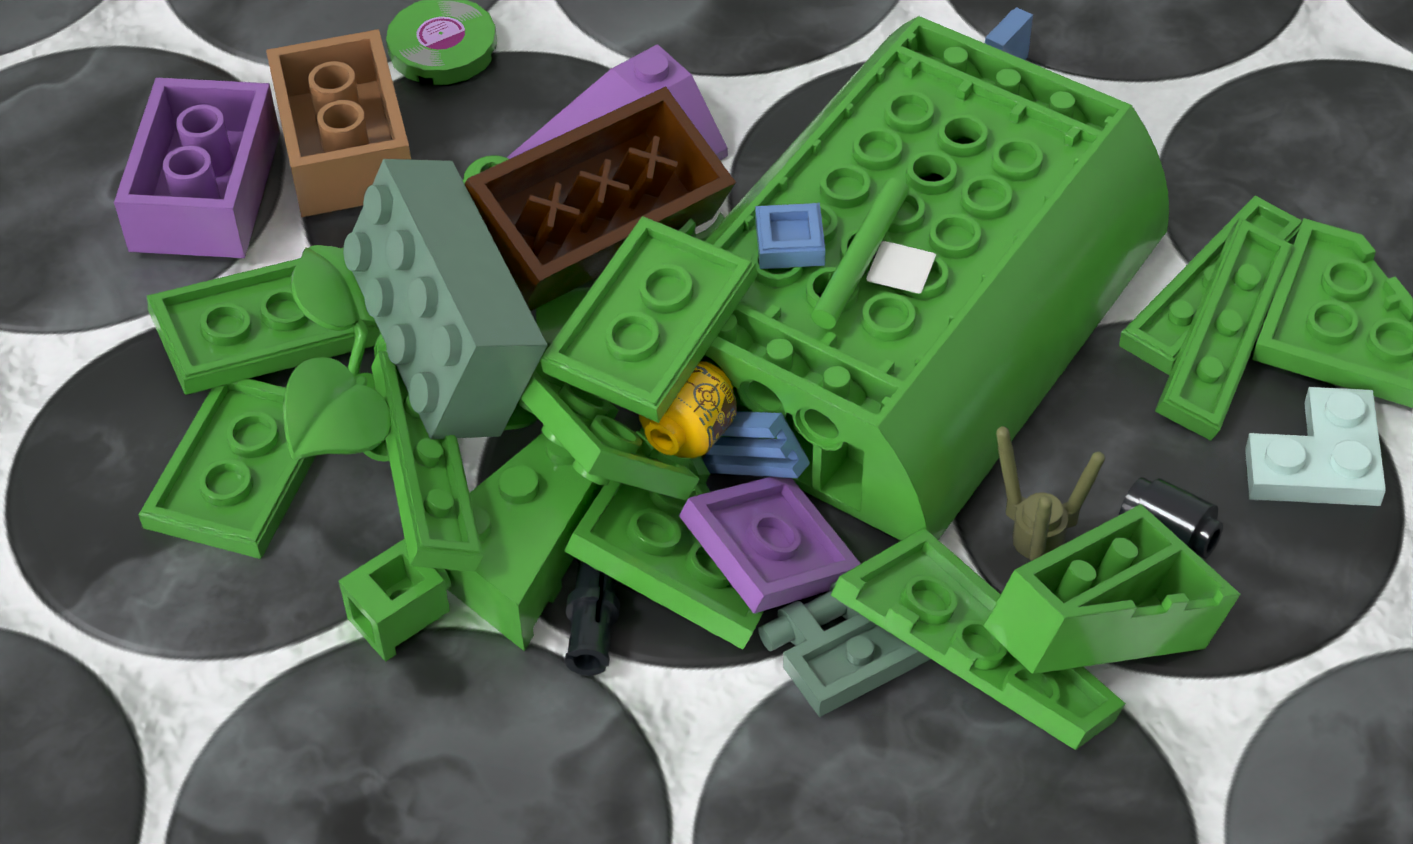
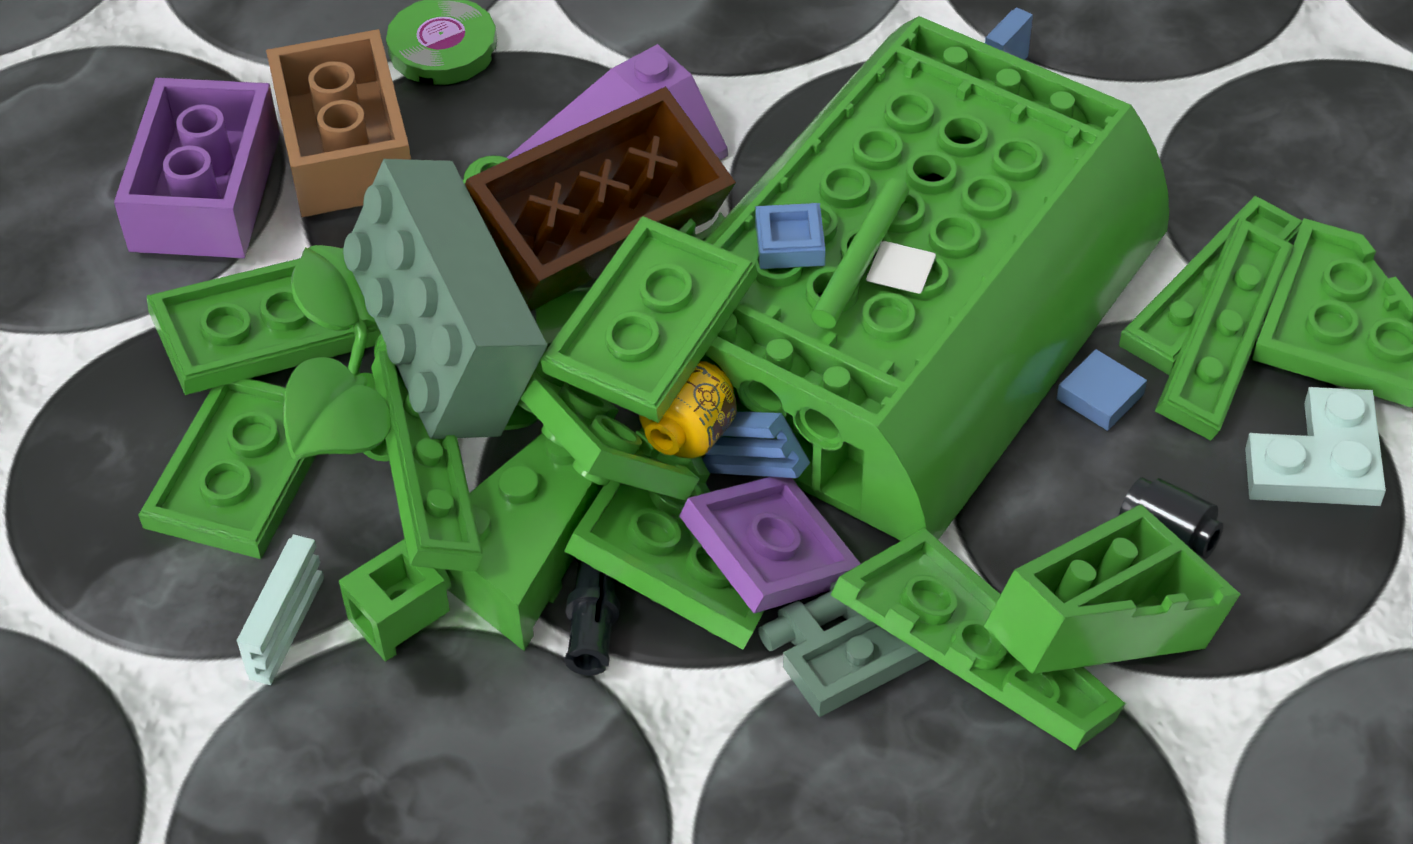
(280, 609): none -> light aqua tile
(1041, 518): olive plant -> none
(1101, 389): none -> medium blue tile

